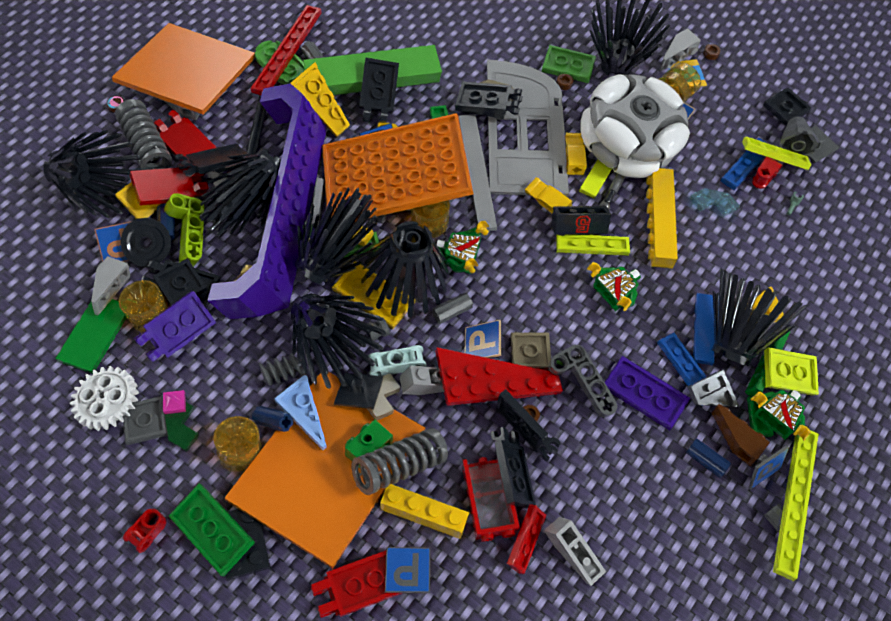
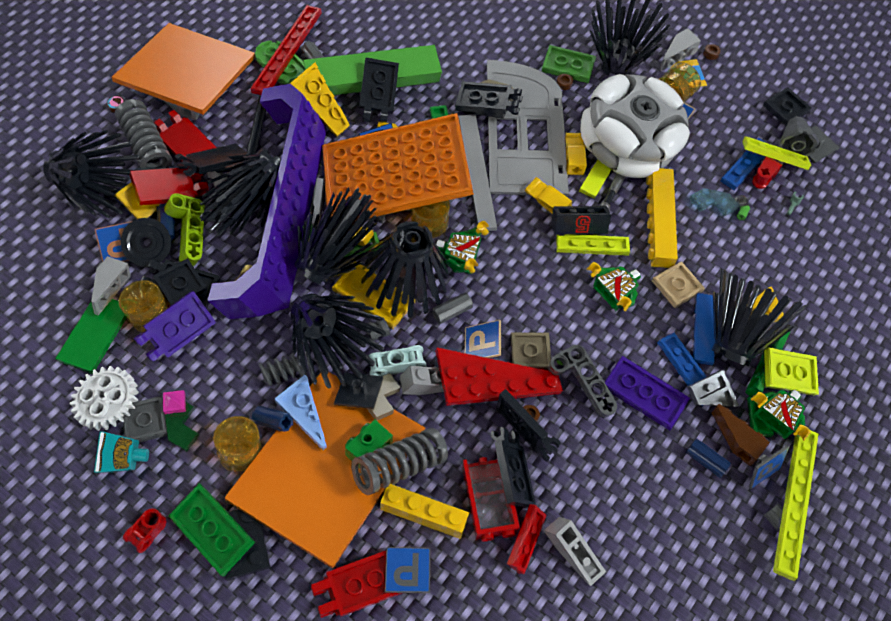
(118, 453): none -> torso
(678, 284): none -> tan tile
(744, 207): none -> arm

